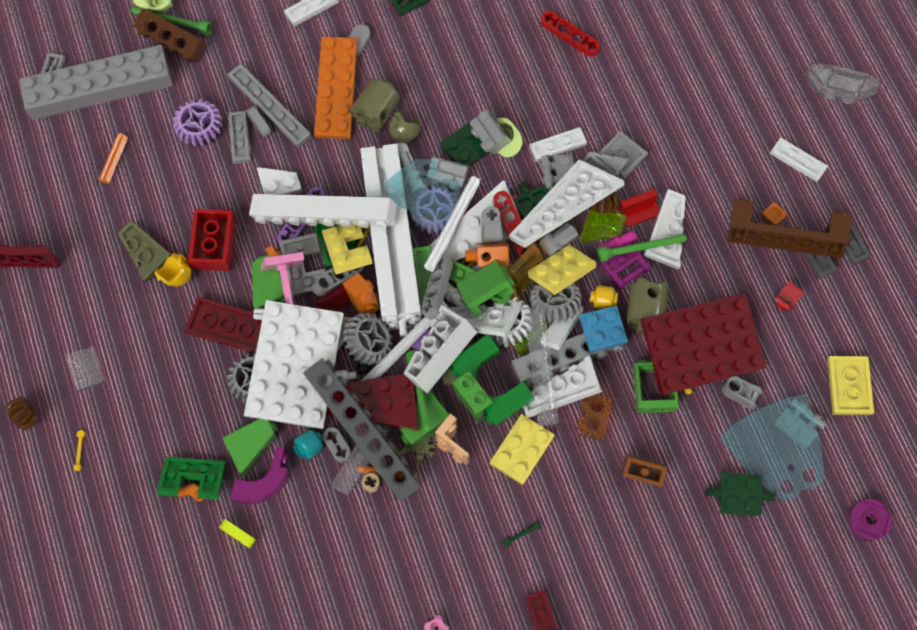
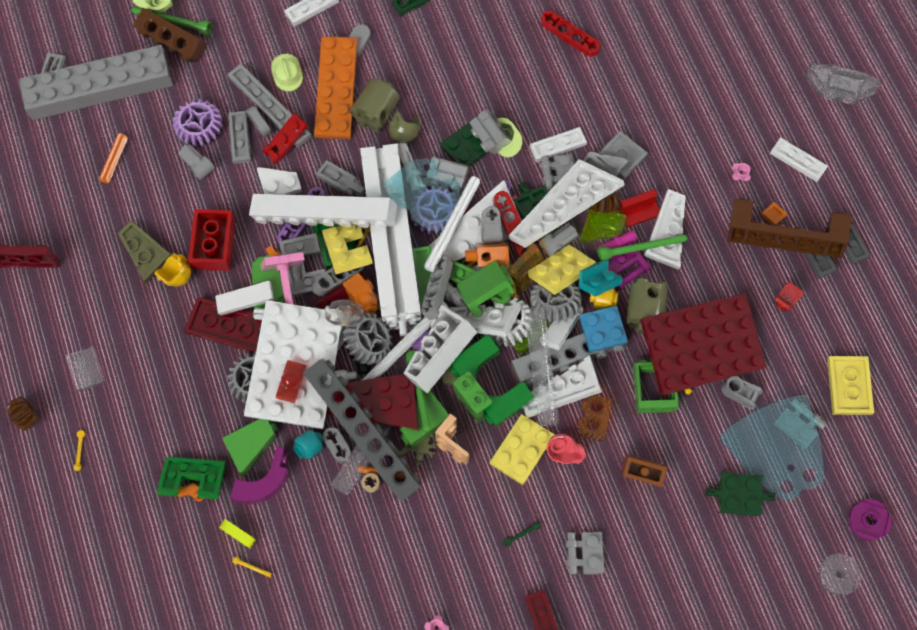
(198, 164): none -> light grey piece
(236, 560): none -> yellow hinge
(244, 298): none -> white tile
(285, 138): none -> red plate
(287, 72): none -> yellowish green piece
(290, 381): none -> clear red tile
(340, 179): none -> light grey hinge
(344, 313): none -> clear plate
(565, 450): none -> coral hair
(592, 553): none -> light grey plate
(598, 279): none -> teal bracket
(745, 168): none -> bright pink plate
(847, 567): none -> clear plate

